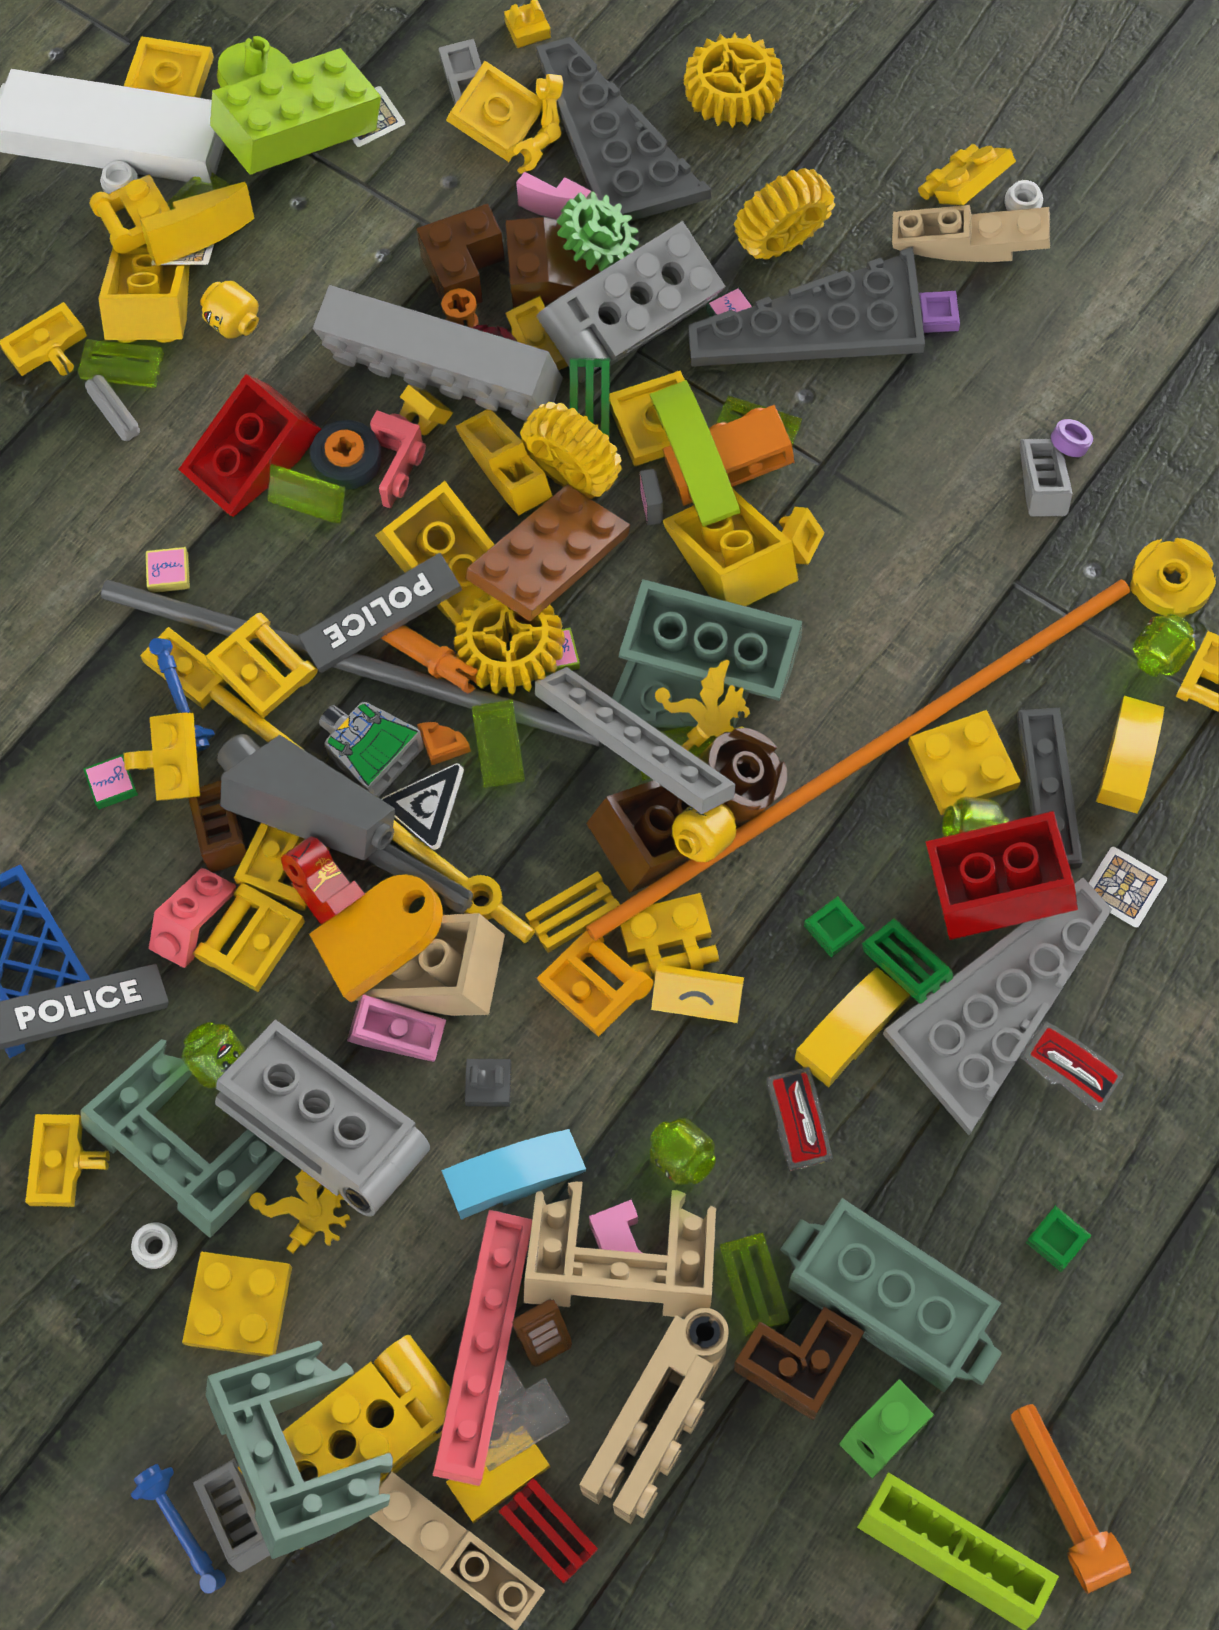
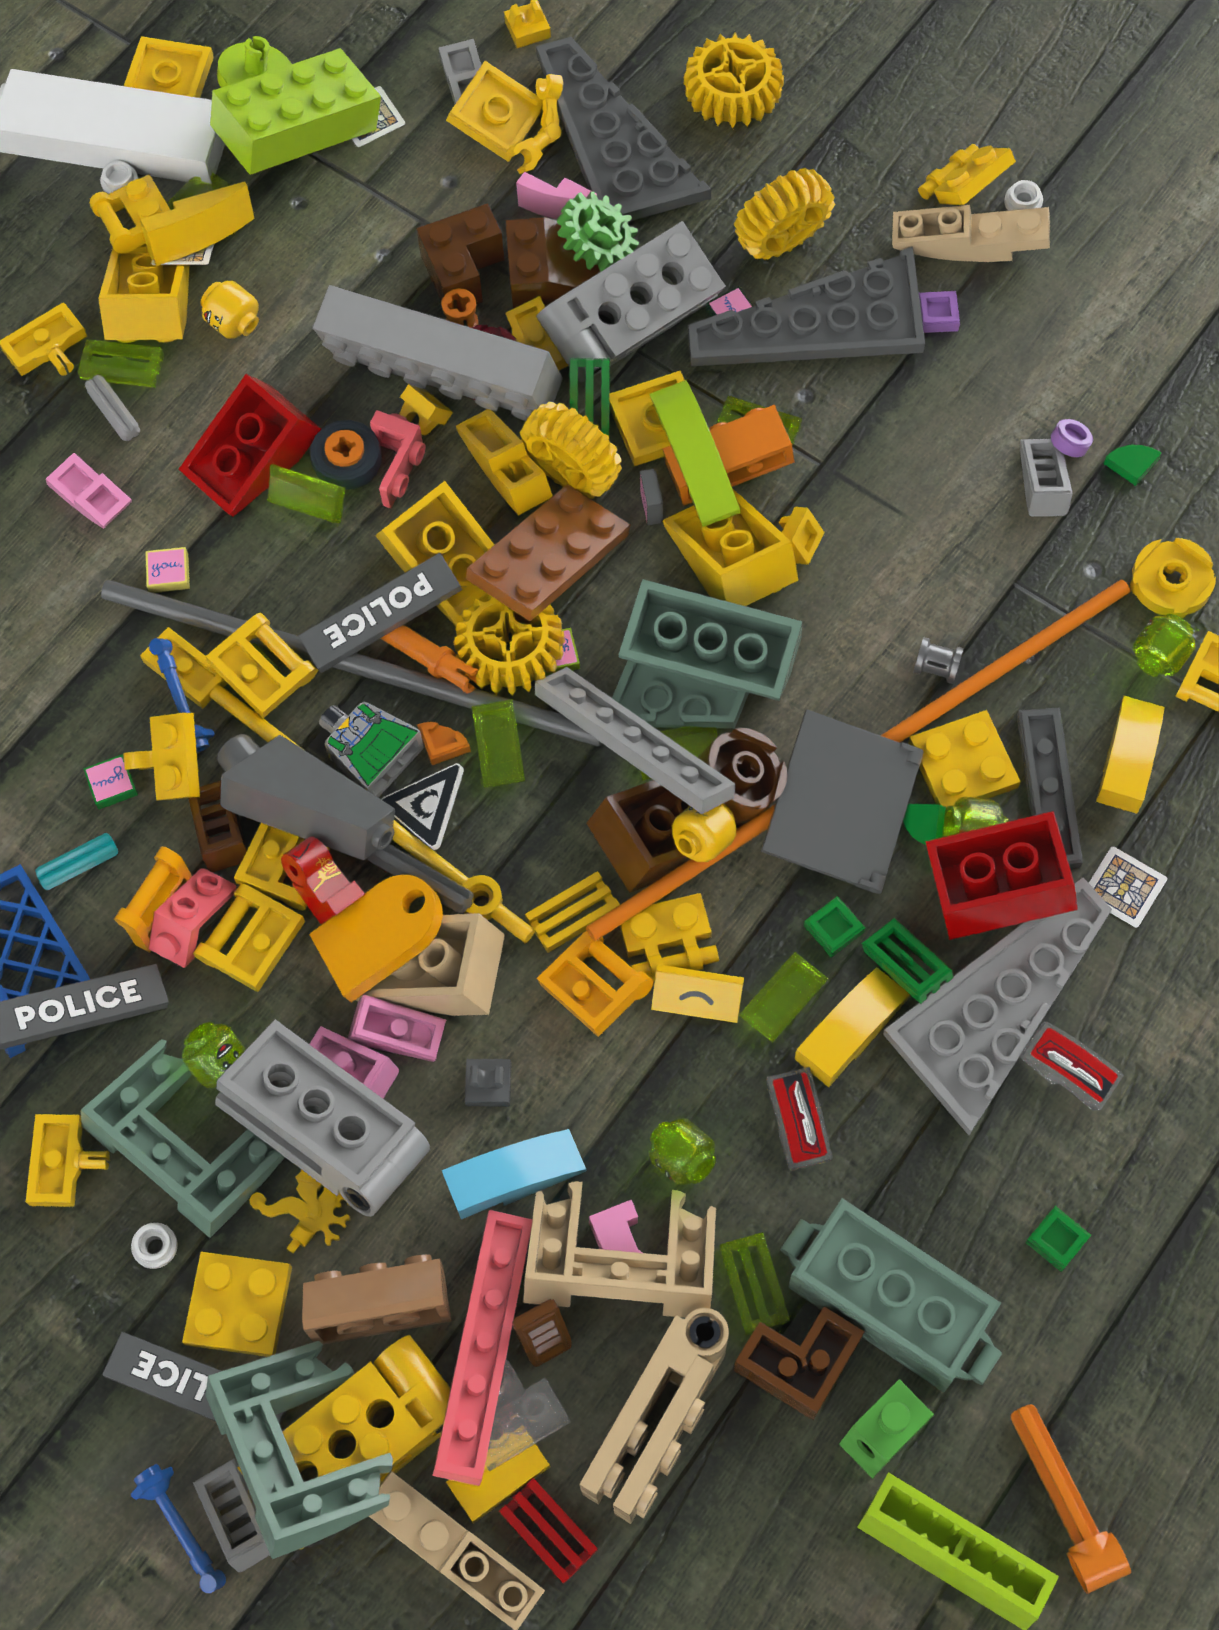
(76, 861): none -> teal axle
(87, 491): none -> bright pink slope
(159, 885): none -> light orange plate
(162, 1374): none -> dark grey tile
(362, 1063): none -> bright pink slope
(375, 1300): none -> medium nougat slope
(711, 717): yellow piece -> none
(783, 997): none -> clear neon green tile
(842, 801): none -> dark grey piece
(925, 821): none -> green tile
(938, 660): none -> flat silver bush
(1132, 461): none -> green tile

